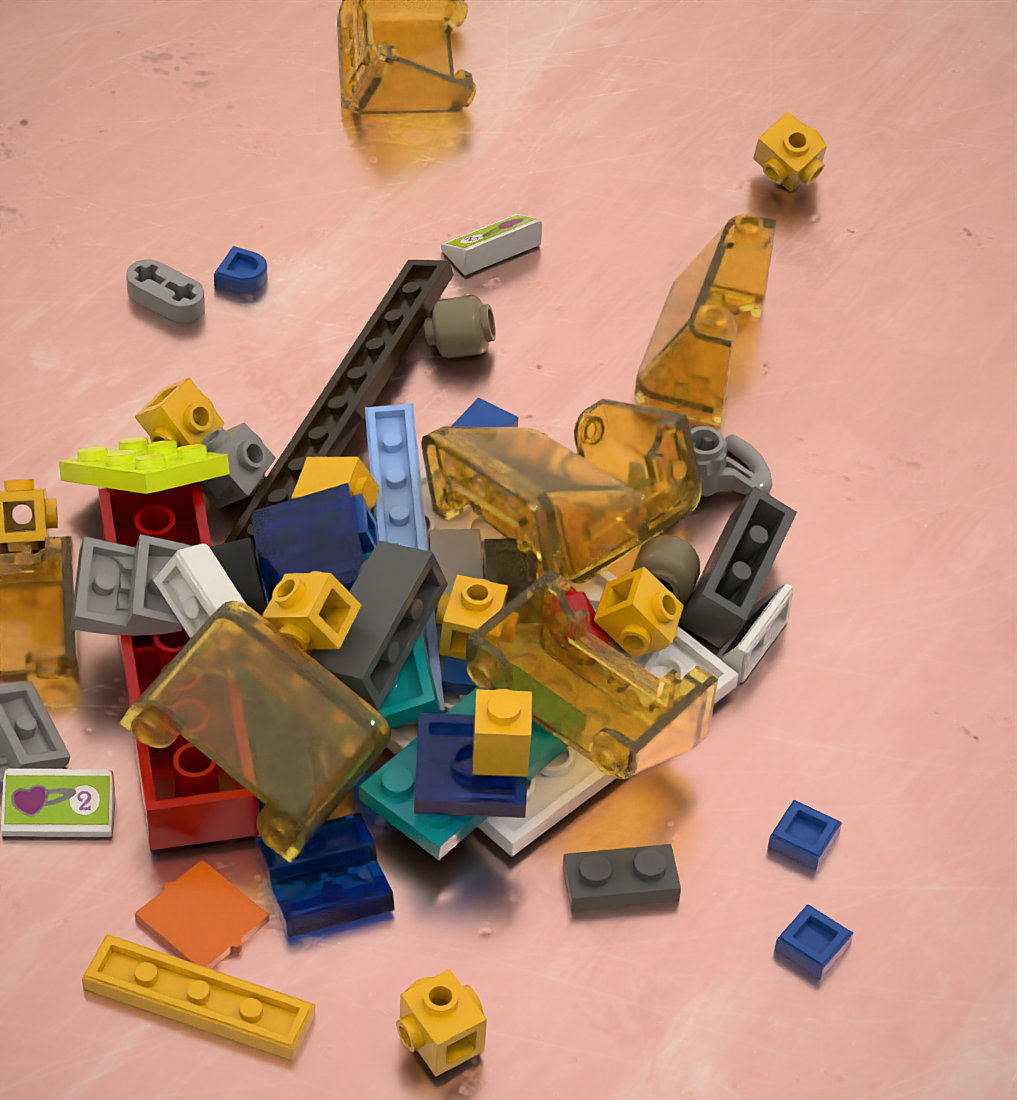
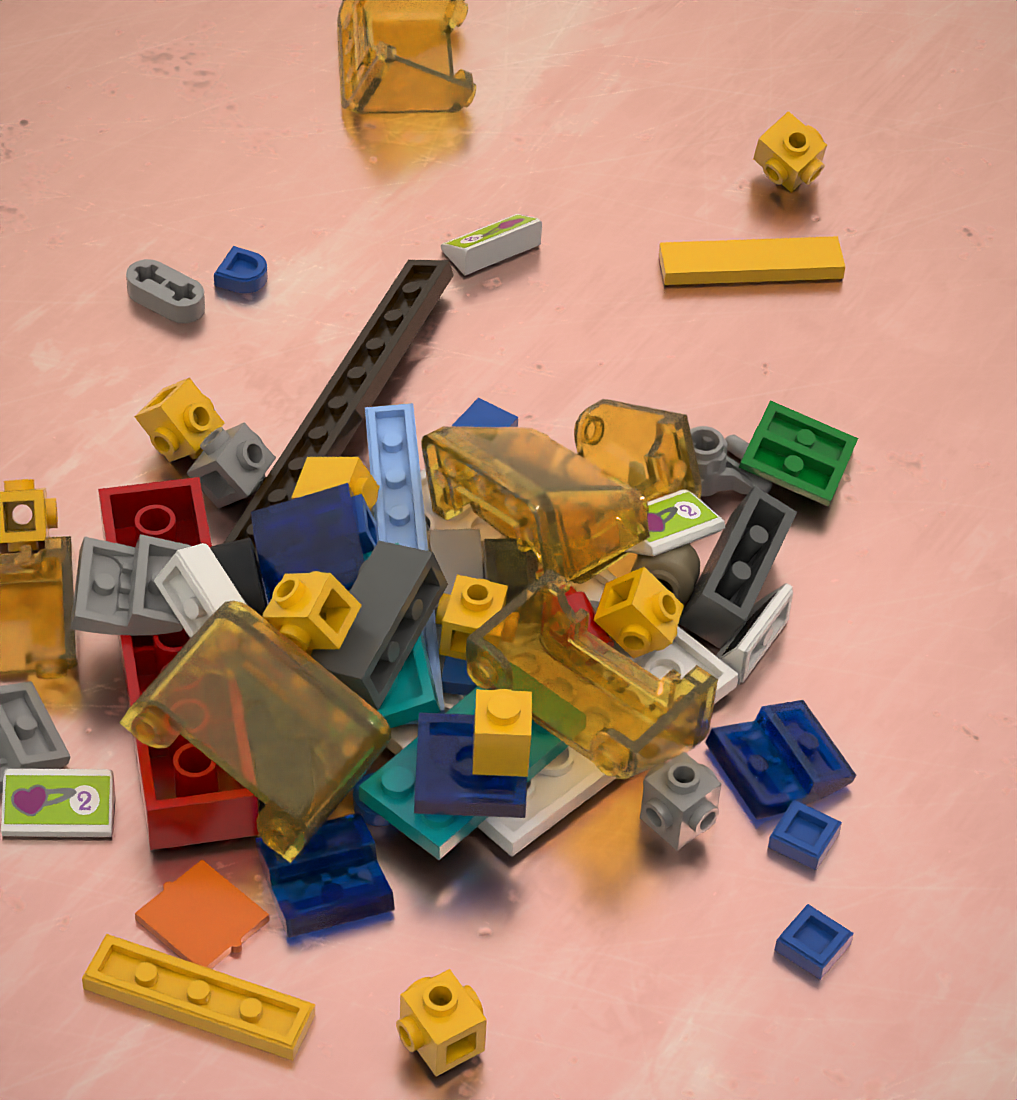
(143, 465): neon yellow plate -> none
(460, 327): dark tan head -> none
(621, 877): dark grey plate -> none
(677, 522): none -> slope
(680, 800): none -> light grey brick
(695, 333): clear yellow windscreen -> none
(751, 260): none -> yellow tile
(780, 758): none -> clear blue slope
(798, 453): none -> green slope

